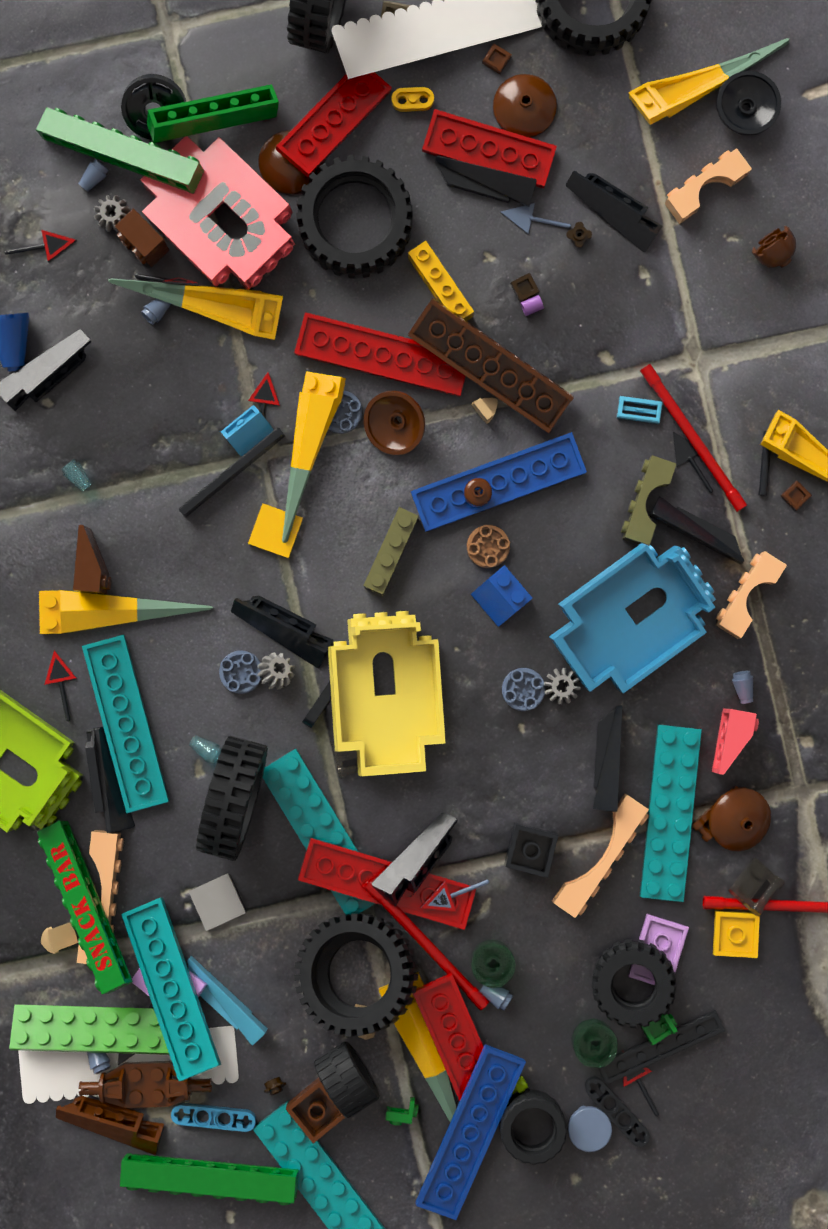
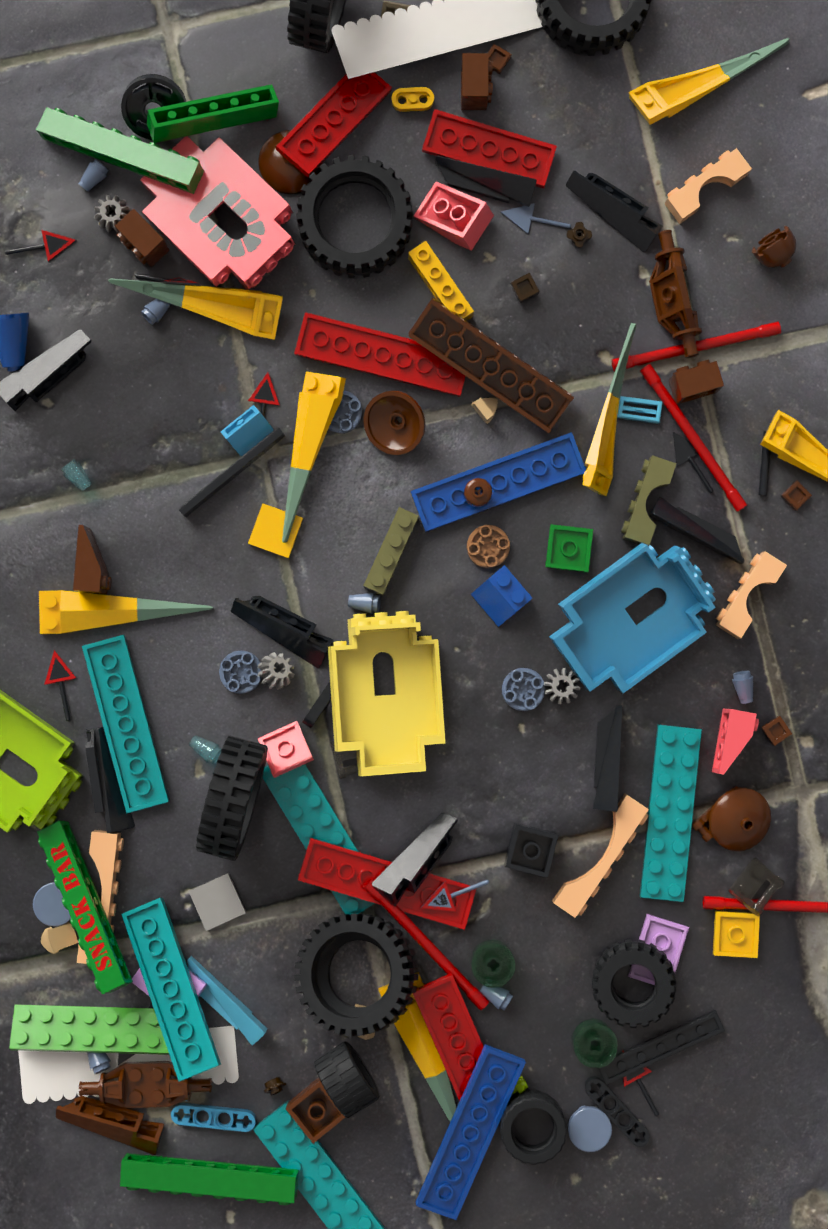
(49, 906): none -> sand blue tile
(286, 749): none -> tile
(365, 602): none -> sand blue cone
(399, 1115): green bracket -> none
(454, 215): none -> coral slope
(476, 81): none -> reddish brown brick
(523, 118): reddish brown dish -> none
(532, 305): medium lavender hinge -> none
(569, 548): none -> green plate
(601, 452): none -> yellow plate
(657, 1031): green bracket -> none
(671, 295): none -> reddish brown plate
(695, 382): none -> reddish brown brick
(754, 91): black dish -> none
(759, 332): none -> red piece
(776, 730): none -> reddish brown plate

